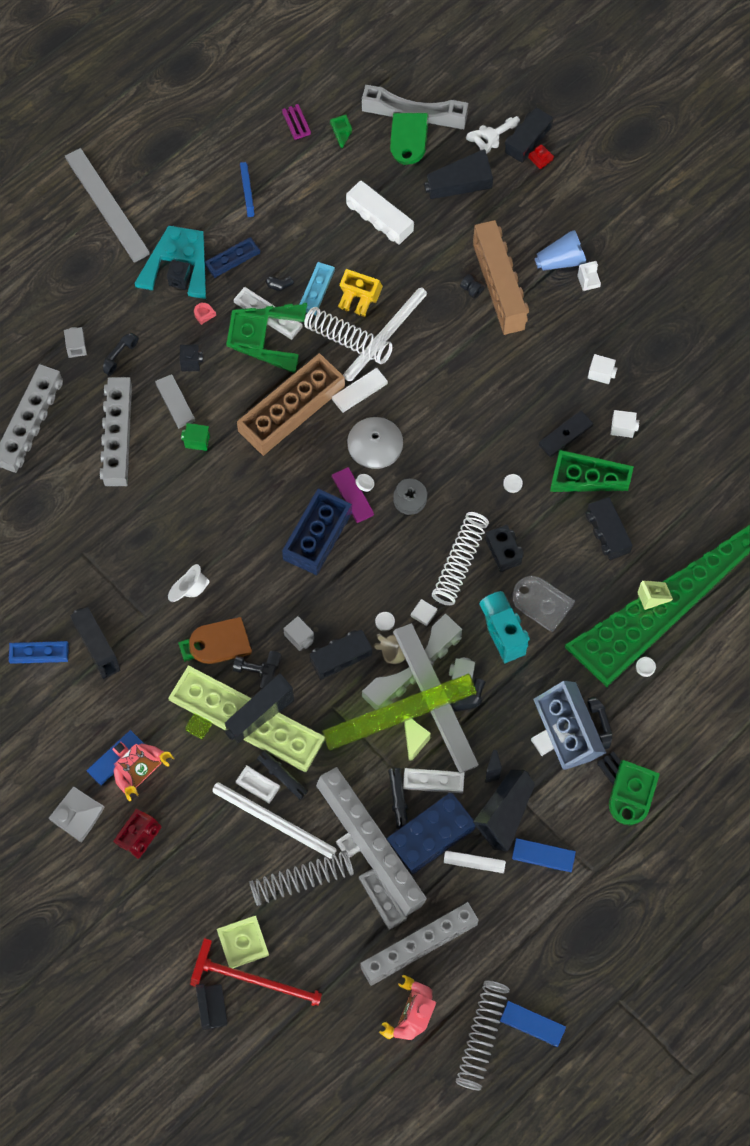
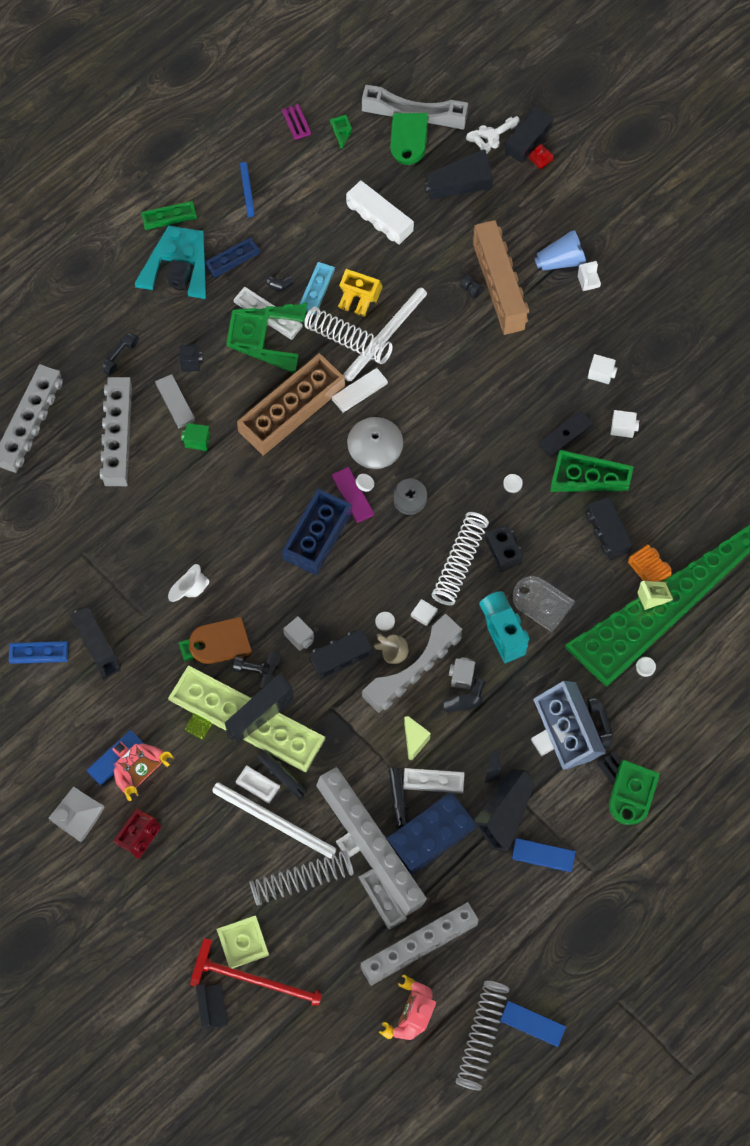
(75, 342): light grey brick -> none
(107, 205): light grey tile -> none
(168, 215): none -> green tile
(204, 312): coral tile -> none
(399, 711): clear neon green plate -> none
(443, 716): light grey tile -> none
(474, 861): white tile -> none
(649, 565): none -> orange brick

